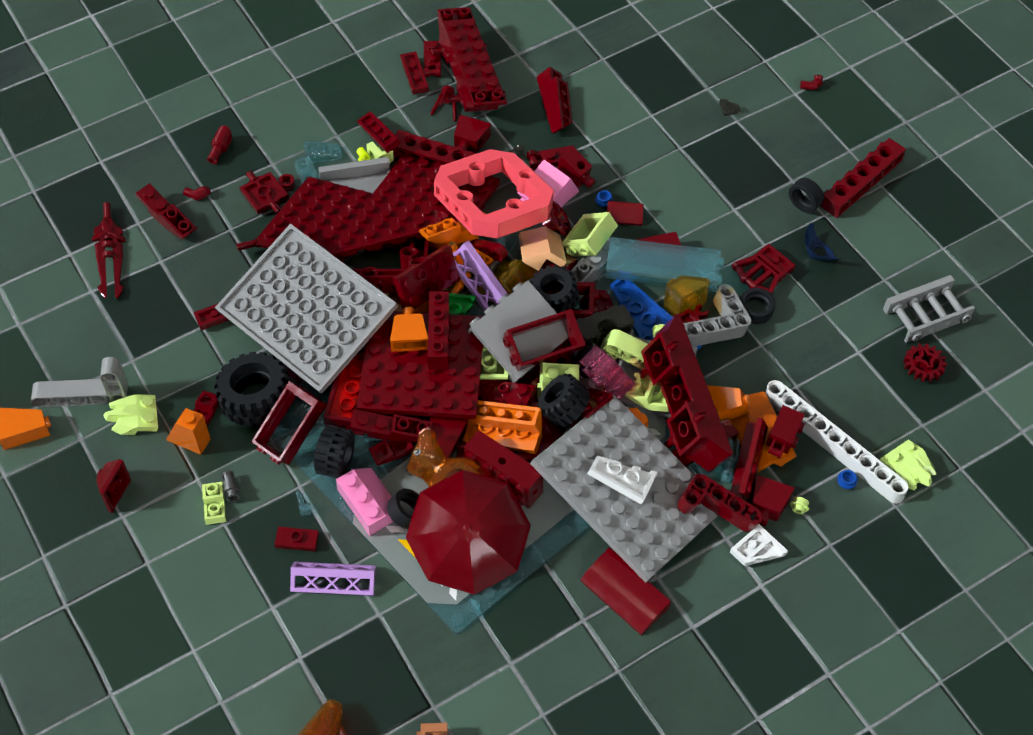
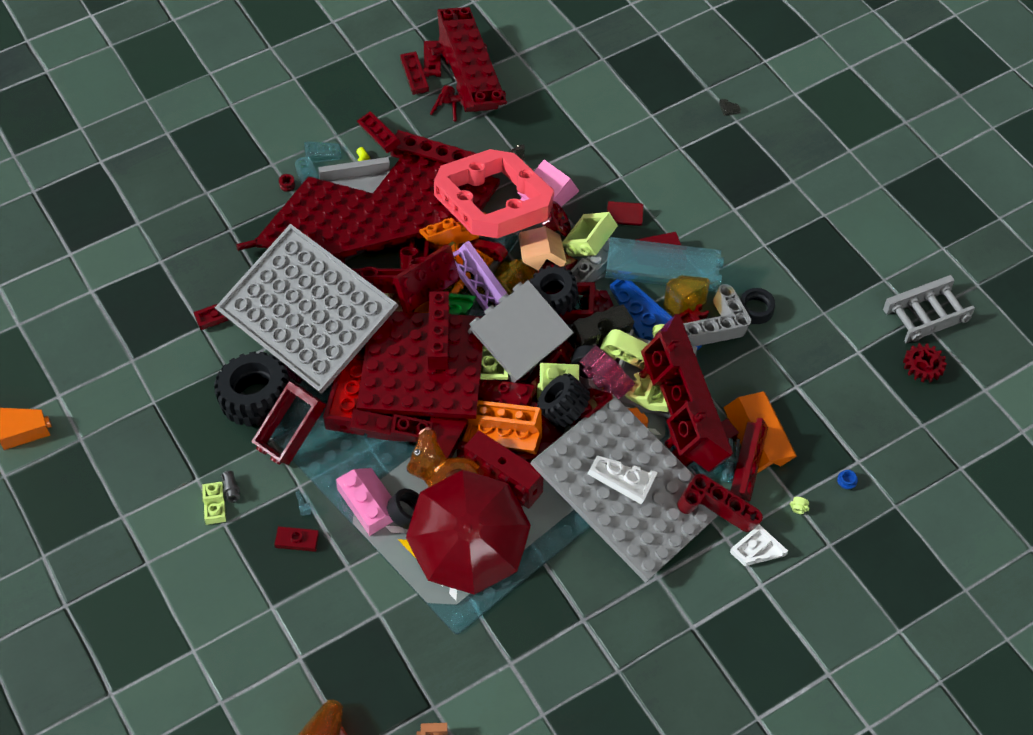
(108, 236): dark red sword -> none
(109, 388): light grey beam -> none
(112, 482): dark red slope -> none
(133, 414): yellowish green plate -> none
(165, 213): dark red slope -> none
(190, 432): orange slope -> none
(197, 194): dark red arm -> none
(206, 405): dark red slope -> none
(219, 144): dark red arm -> none
(264, 192): dark red plate -> none
(332, 570): lavender fence -> none
(334, 451): black tyre -> none
(376, 152): yellowish green bracket -> none
(389, 451): dark red slope -> none
(408, 332): orange torso -> none
(471, 133): dark red torso -> none
(551, 156): dark red plate -> none
(555, 99): dark red wedge -> none
(571, 327): dark red window -> none
(576, 168): dark red torso -> none
(603, 197): blue plate -> none
(625, 591): dark red slope -> none
(729, 402): orange slope -> none
(770, 261): dark red plate -> none
(770, 498): dark red torso -> none
(784, 431): dark red brick -> none
(809, 187): black tyre -> none
(812, 242): dark blue piece -> none
(814, 84): dark red arm -> none
(843, 445): white beam -> none
(862, 177): dark red brick -> none
(910, 464): yellowish green plate -> none

